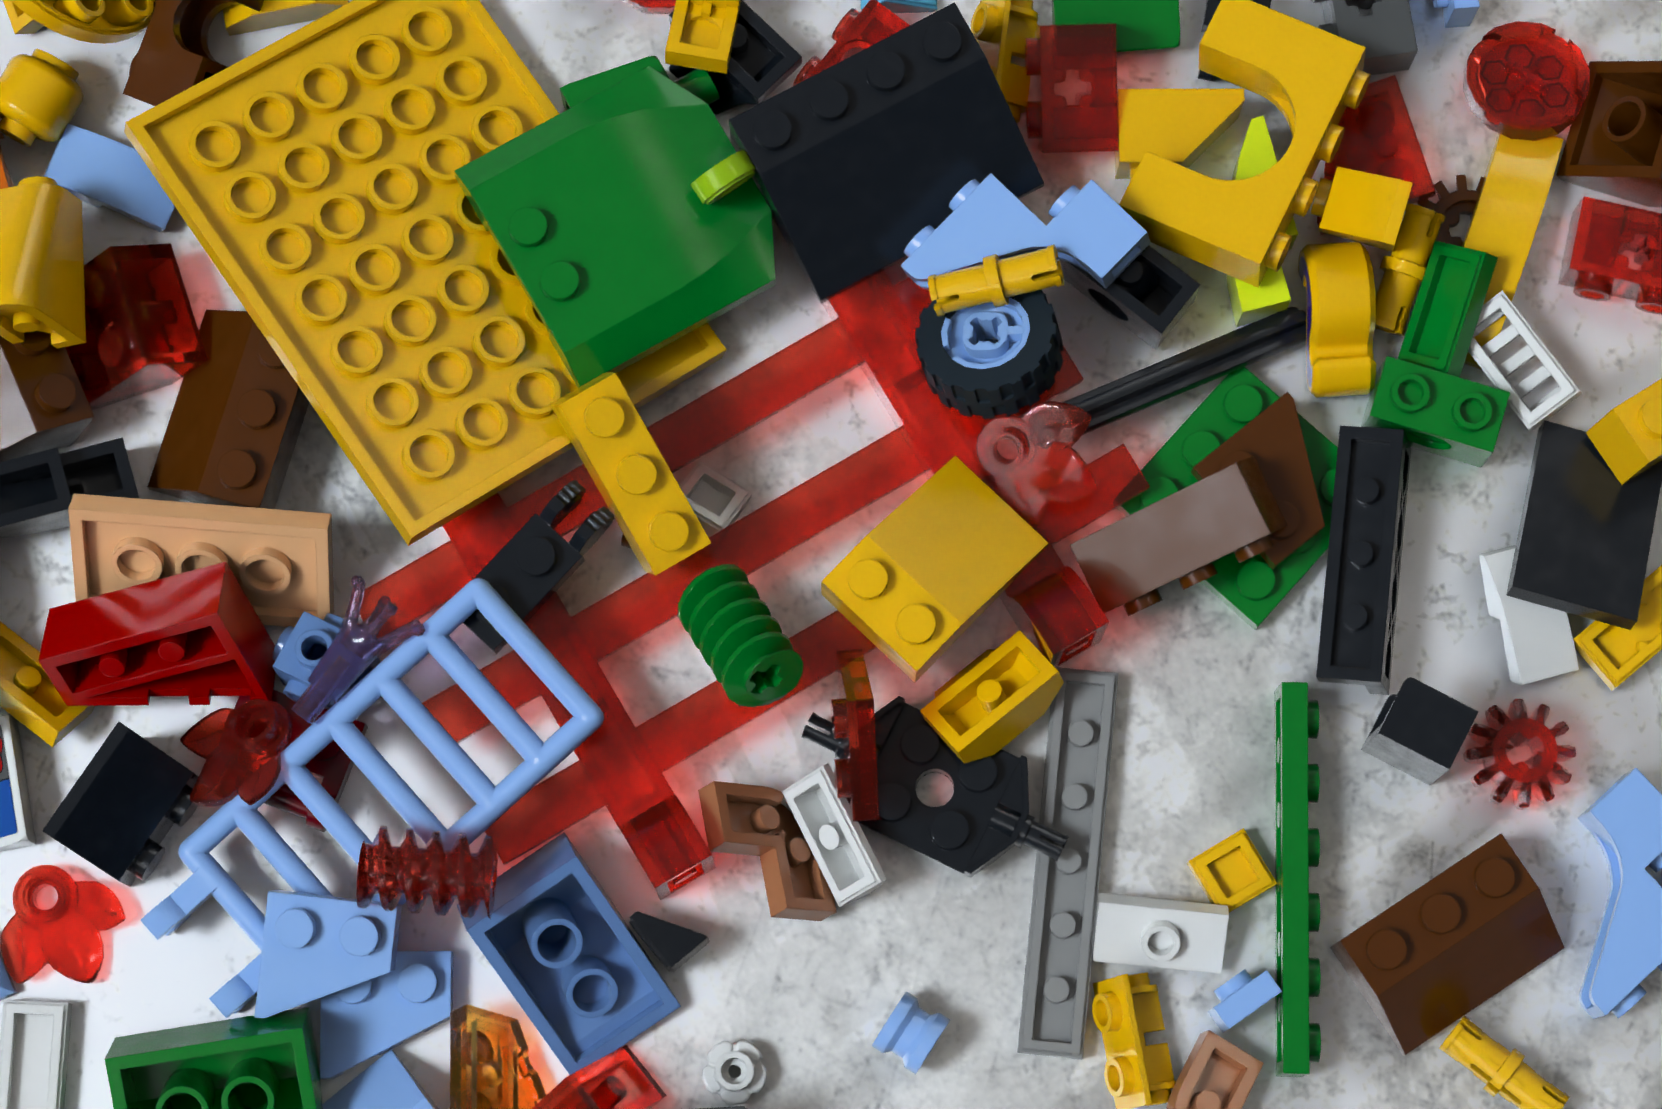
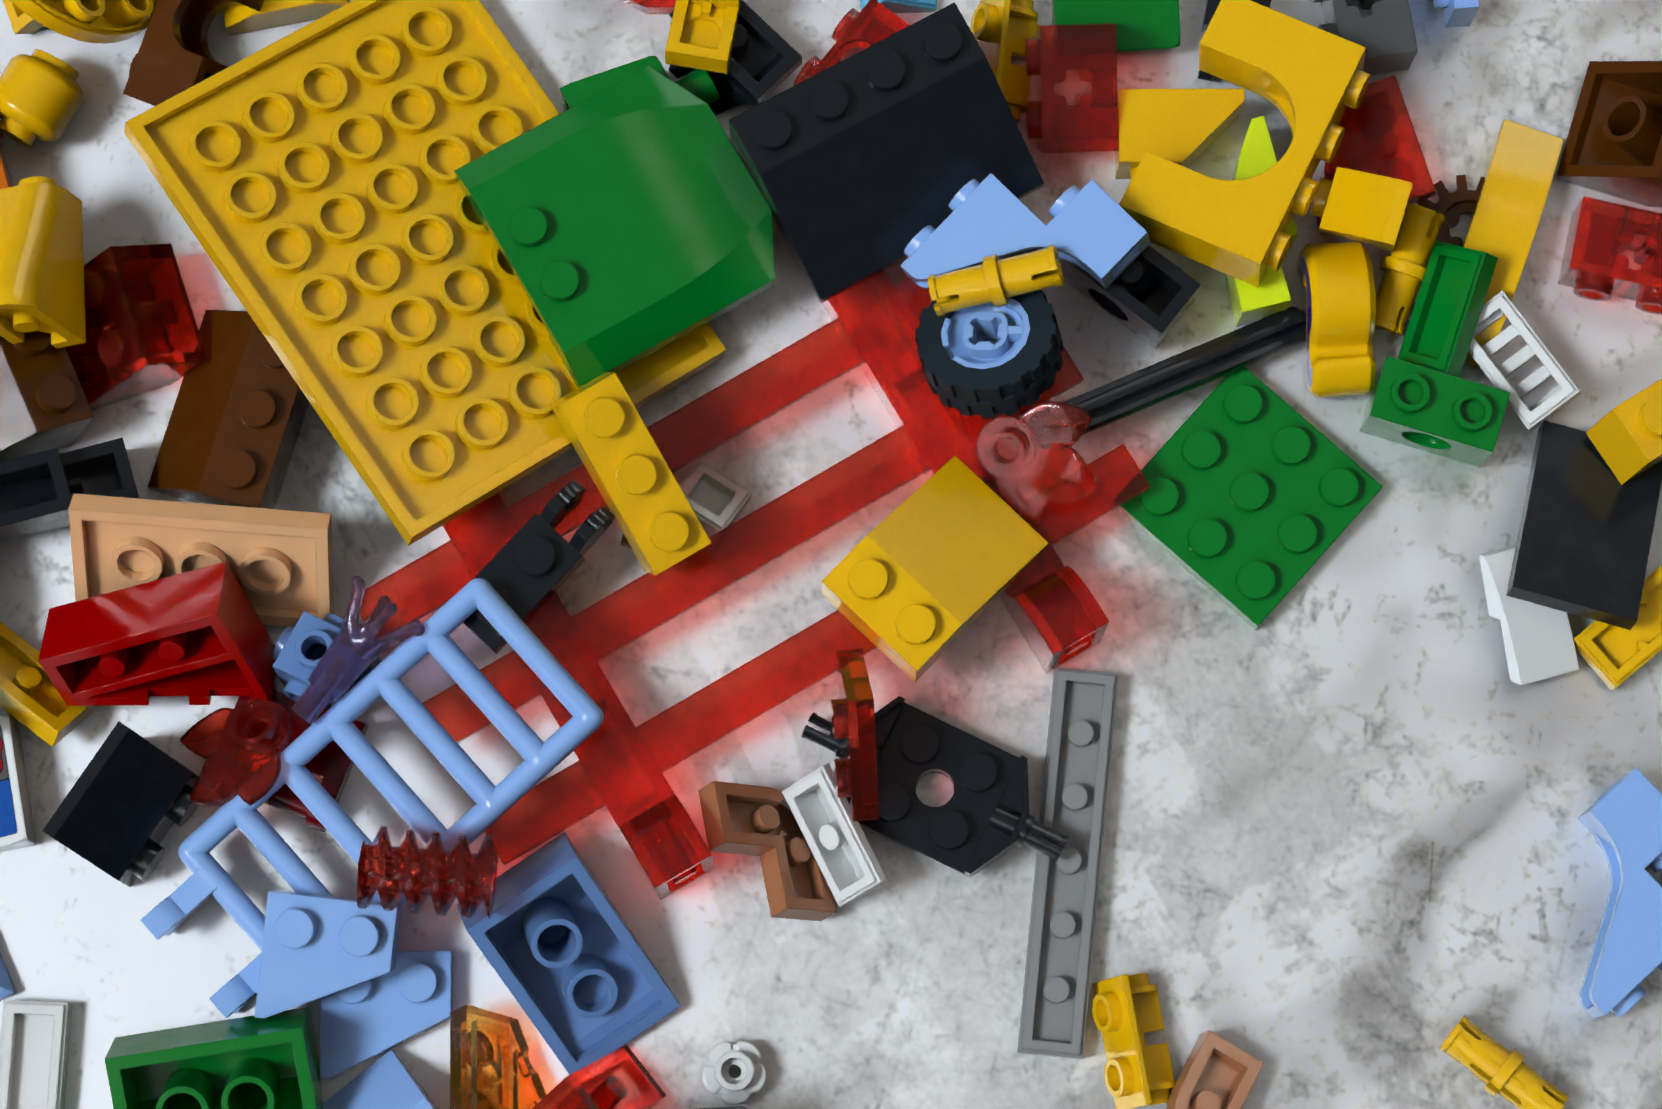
(62, 935): clear red plate -> none
(110, 176): light blue slope -> none
(668, 941): black slope -> none
(723, 177): lime tile -> none
(739, 637): green piece -> none
(910, 1032): light blue wheel -> none
(993, 699): yellow slope -> none
(1160, 933): white plate -> none
(1180, 538): reddish brown brick -> none
(1232, 872): yellow tile -> none
(1242, 997): light blue plate -> none
(1282, 457): reddish brown wing -> none
(1295, 908): green plate -> none
(1364, 557): black fence -> none
(1420, 731): black panel -> none
(1450, 944): reddish brown slope -> none
(1519, 731): clear red gear -> none
(1526, 81): clear red tile -> none

